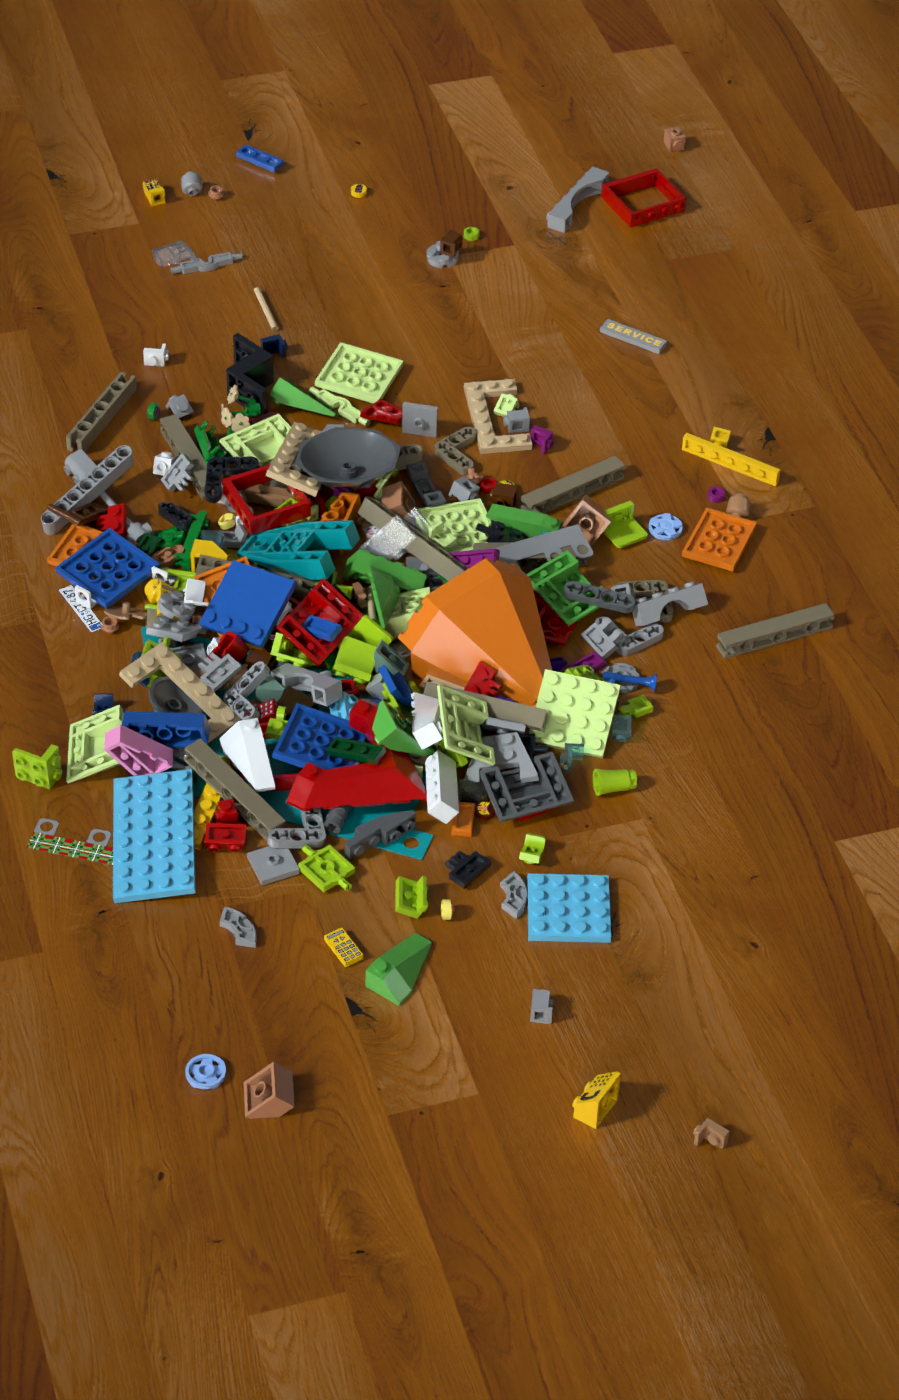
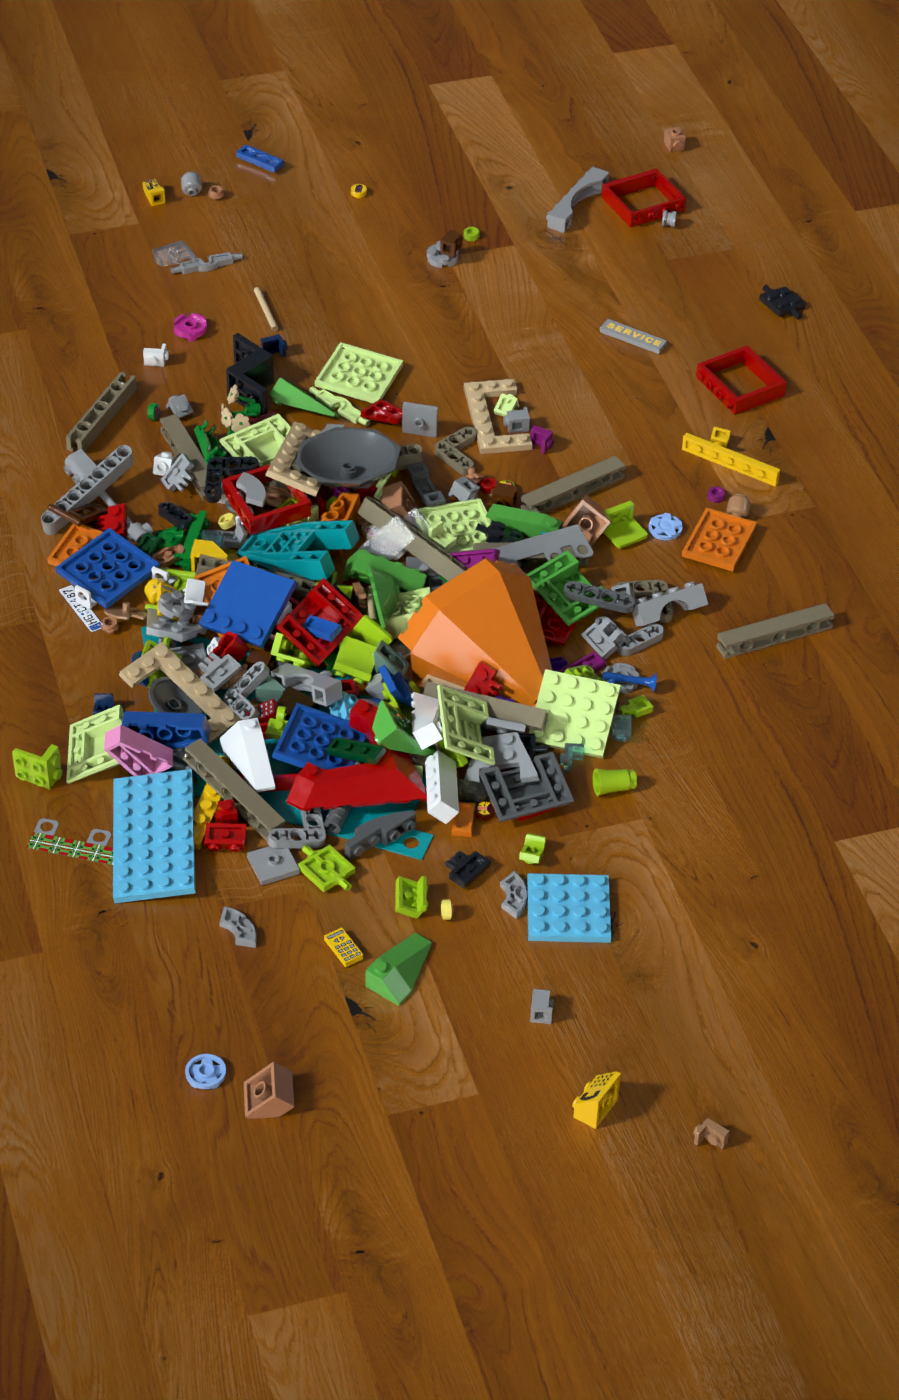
(190, 326): none -> dark pink plate
(253, 488): none -> light grey tile
(669, 218): none -> light grey wheel
(775, 383): none -> red window
(782, 301): none -> black plate

